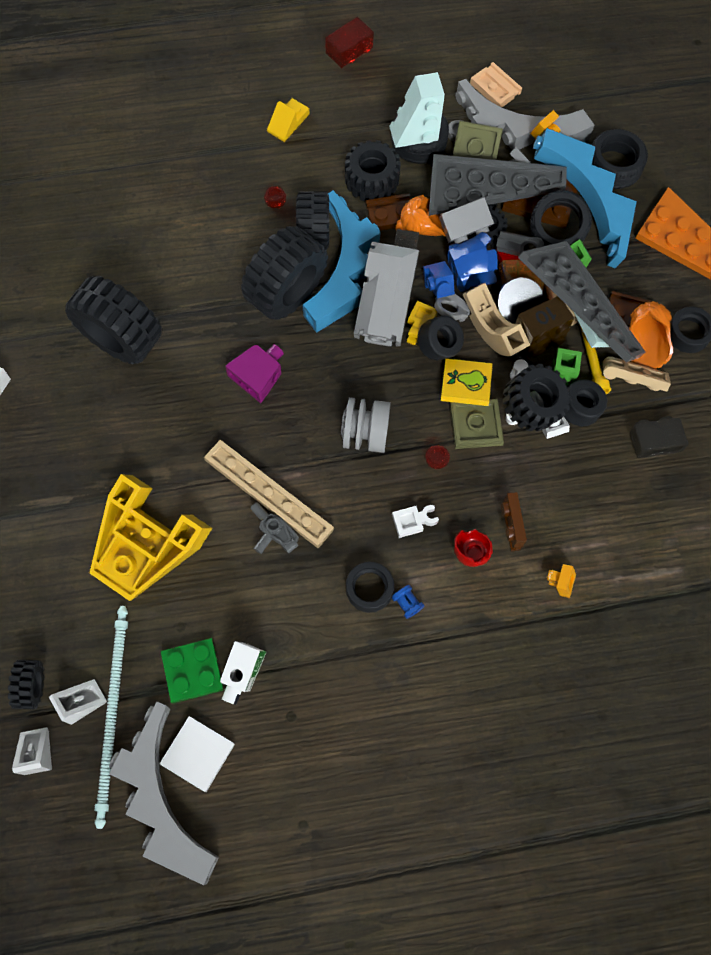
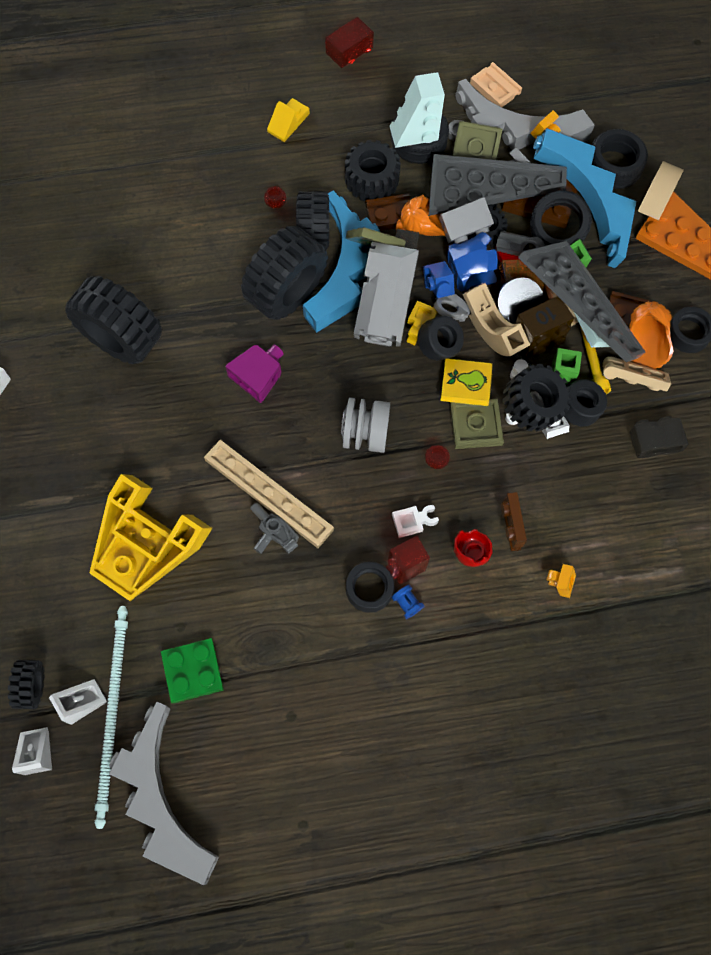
(197, 754): white tile -> none
(248, 661): white torso -> none
(367, 236): none -> olive tile
(407, 560): none -> clear red brick
(660, 190): none -> tan arch

